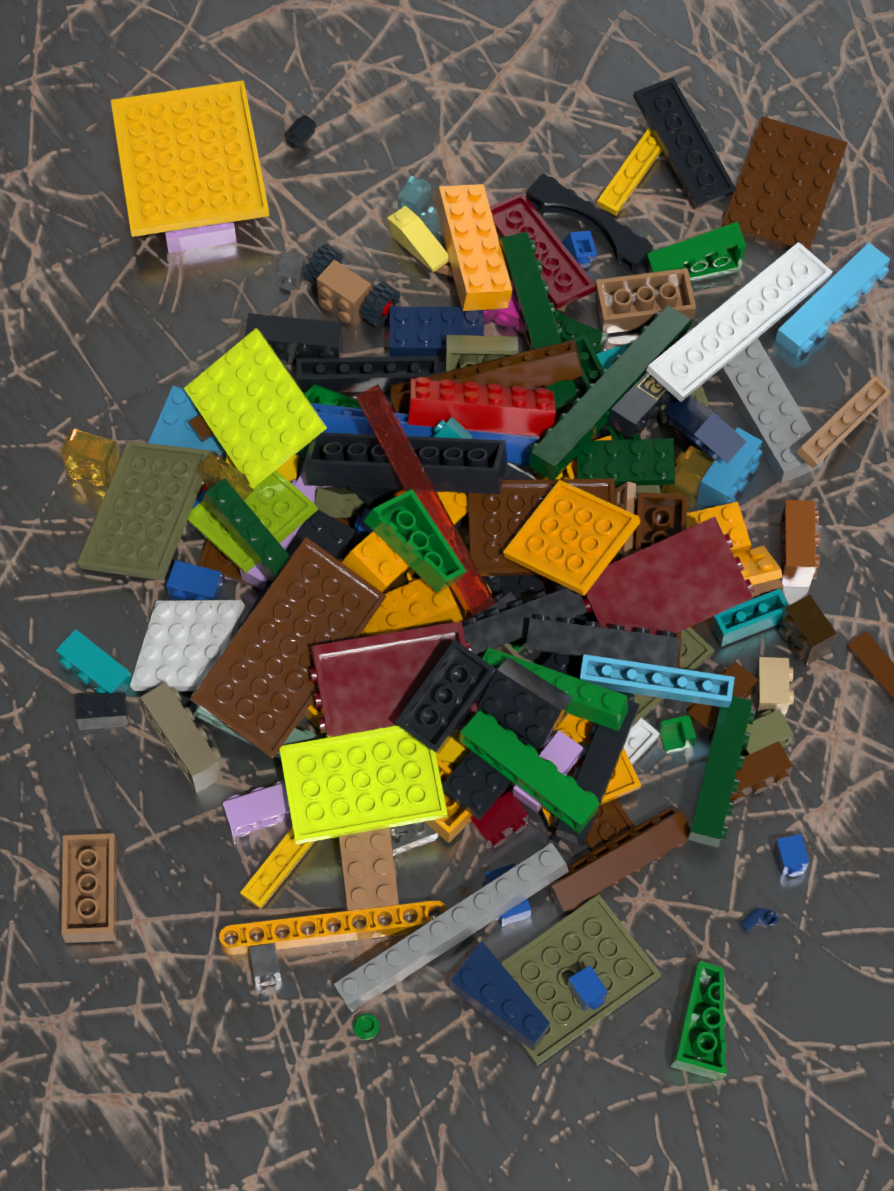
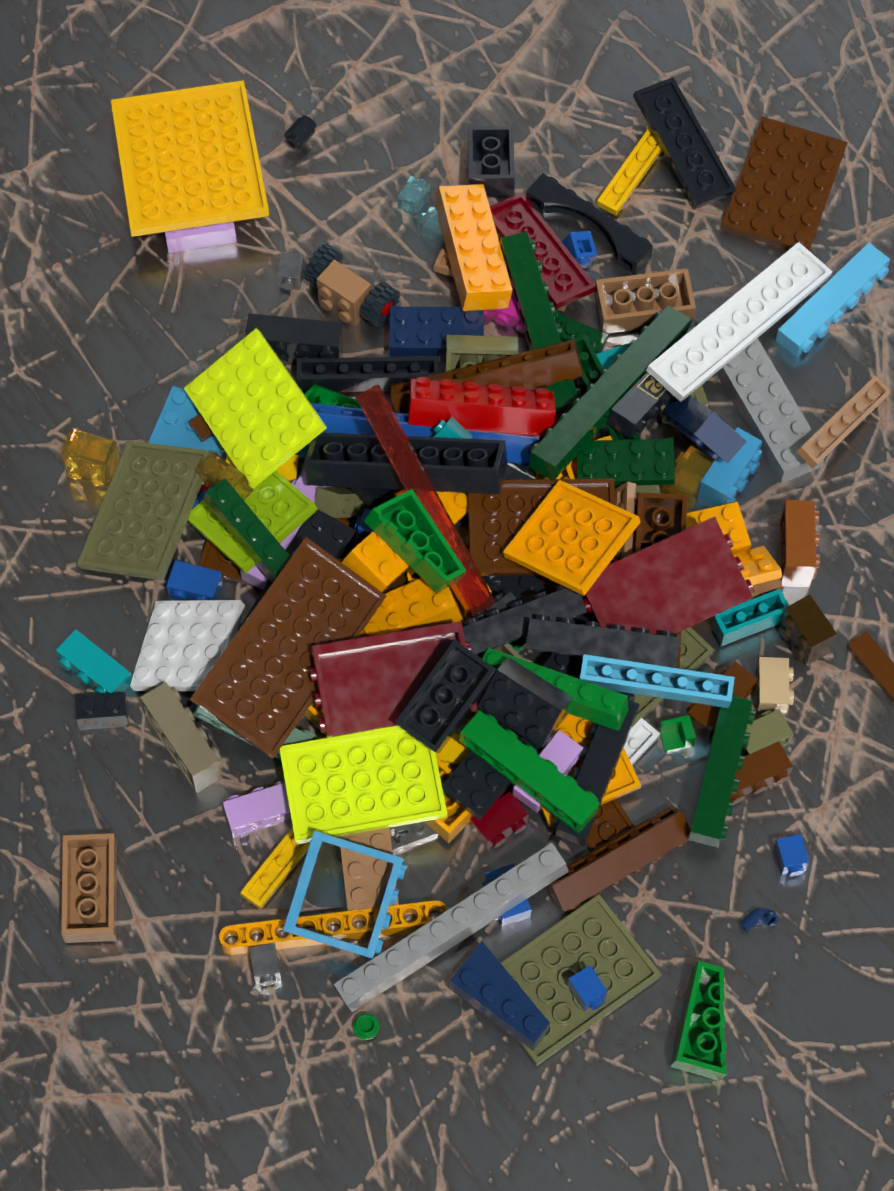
(383, 917): none -> dark azure window
(417, 238): light yellow slope -> none
(492, 159): none -> black brick
(702, 255): green wedge -> none

